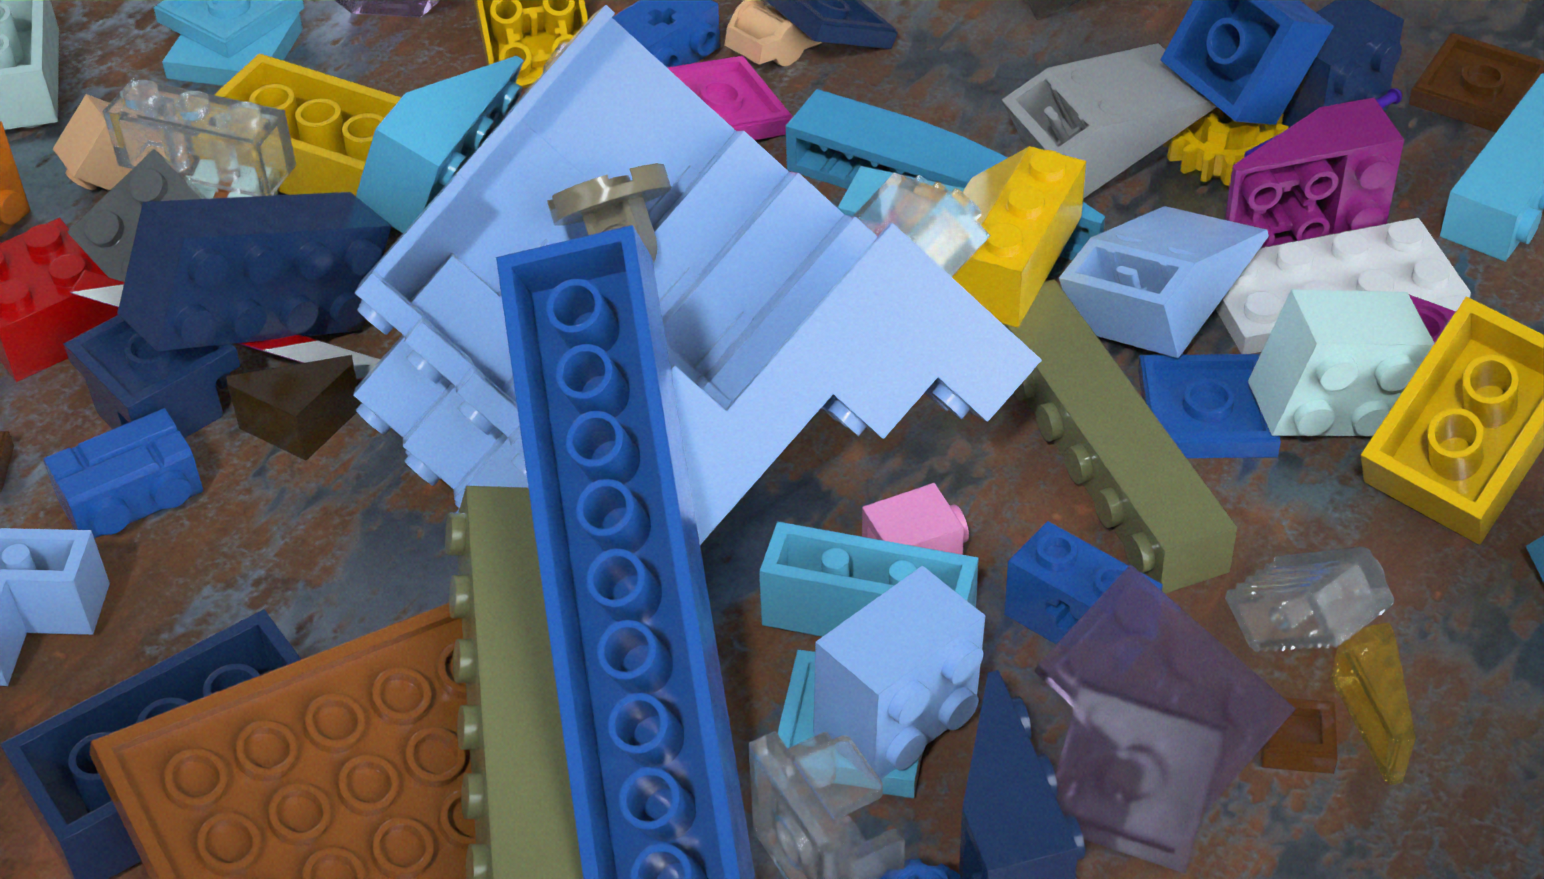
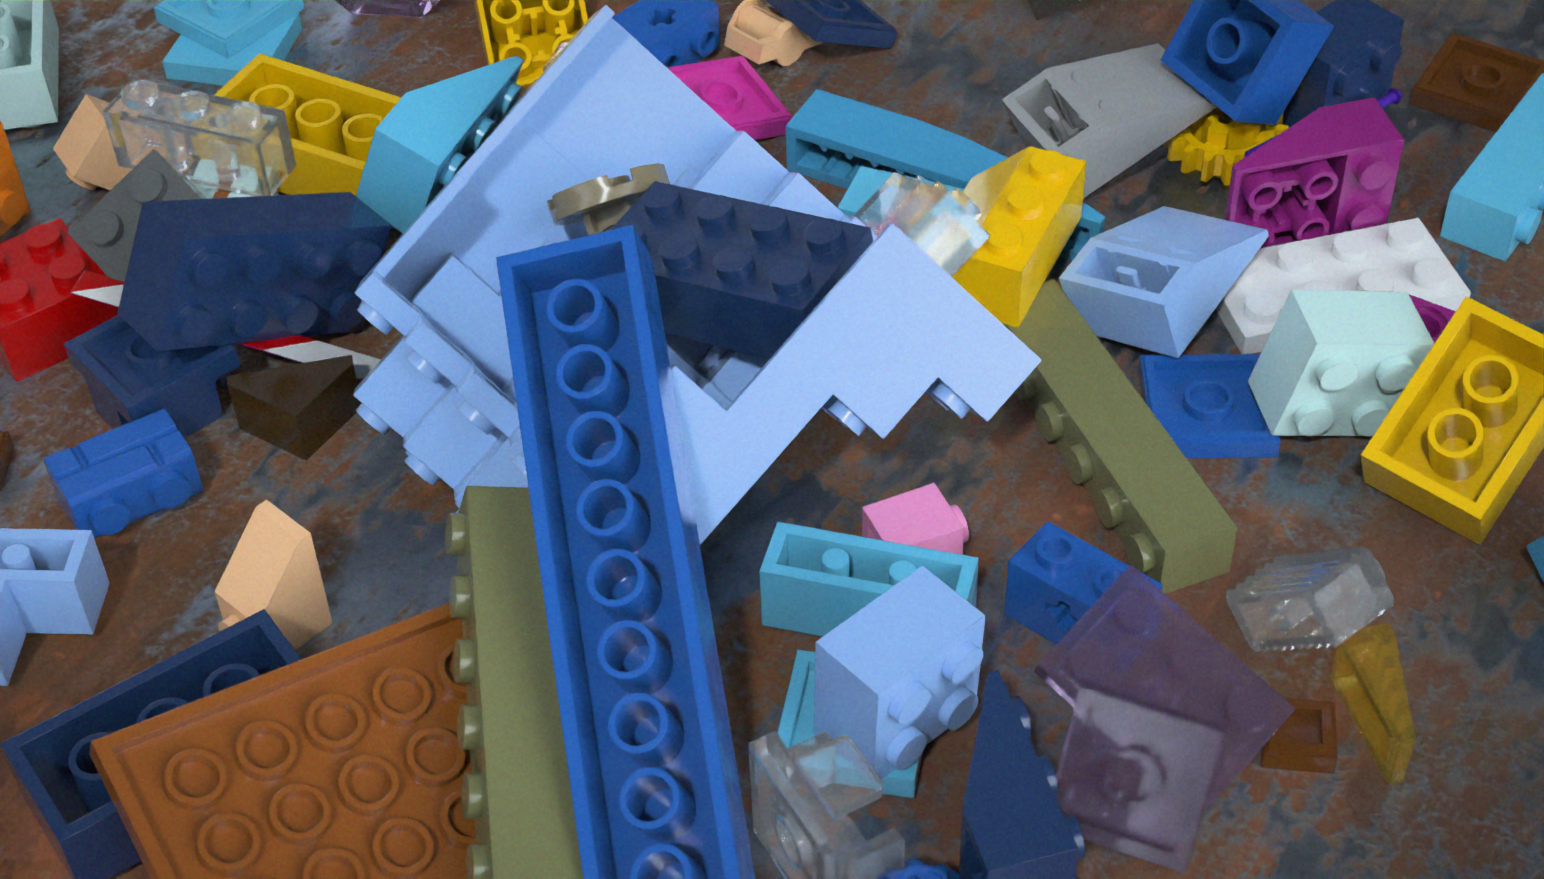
(275, 572): none -> light nougat slope
(739, 267): none -> dark blue brick

